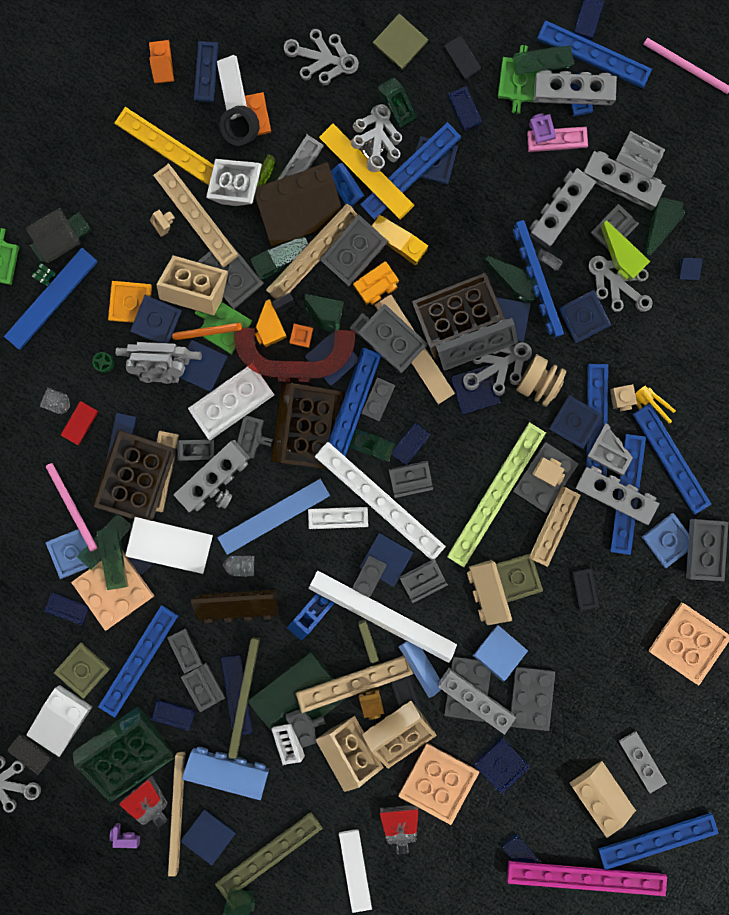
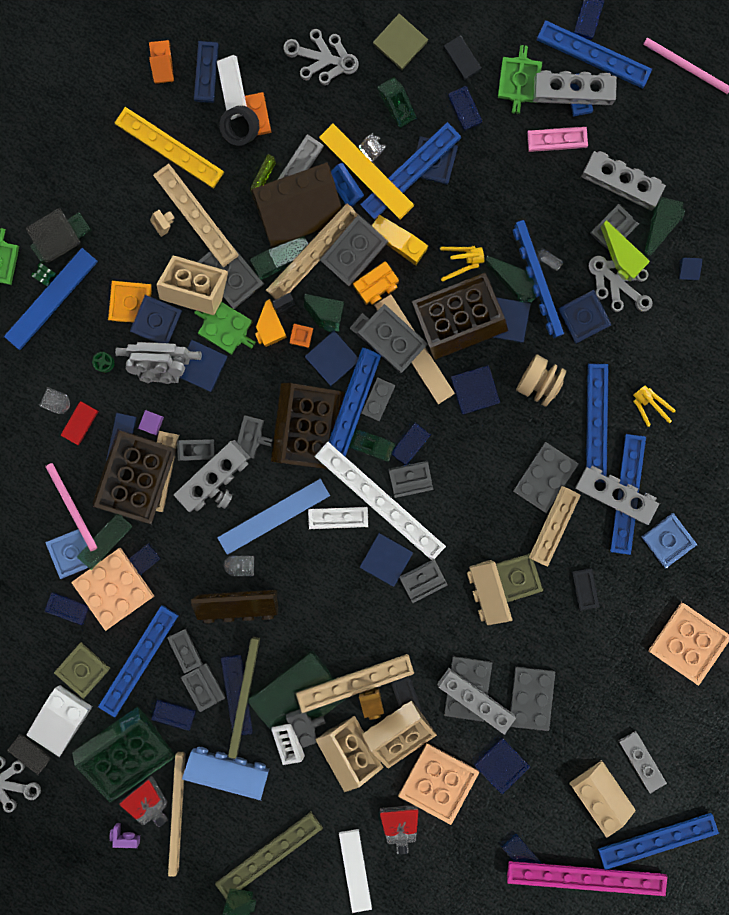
(112, 558): clear green plate -> none
(151, 422): none -> medium lavender slope
(168, 545): white tile -> none
(207, 331): orange bar -> none
(208, 836): dark blue tile -> none
(230, 402): white tile -> none
(233, 182): white slope -> none
(302, 370): clear red arch -> none
(310, 616): blue slope -> none
(368, 641): olive tile -> none
(369, 576): dark grey plate -> none
(380, 115): light grey plant -> none
(383, 616): white tile -> none
(421, 667): medium blue tile -> none
(473, 256): none -> yellow plant
(477, 344): dark grey plate -> none
(496, 494): yellowish green tile -> none
(500, 364): light grey plant -> none
(500, 653): medium blue tile -> none
(542, 128): medium lavender bracket -> none
(543, 60): clear green plate -> none
(549, 471): tan brick -> none
(576, 422): dark blue tile -> none
(582, 184): light grey brick -> none
(610, 452): light grey wing -> none
(623, 397): tan brick -> none
(640, 154): light grey slope -> none
(671, 459): blue tile -> none
(707, 550): dark grey plate -> none

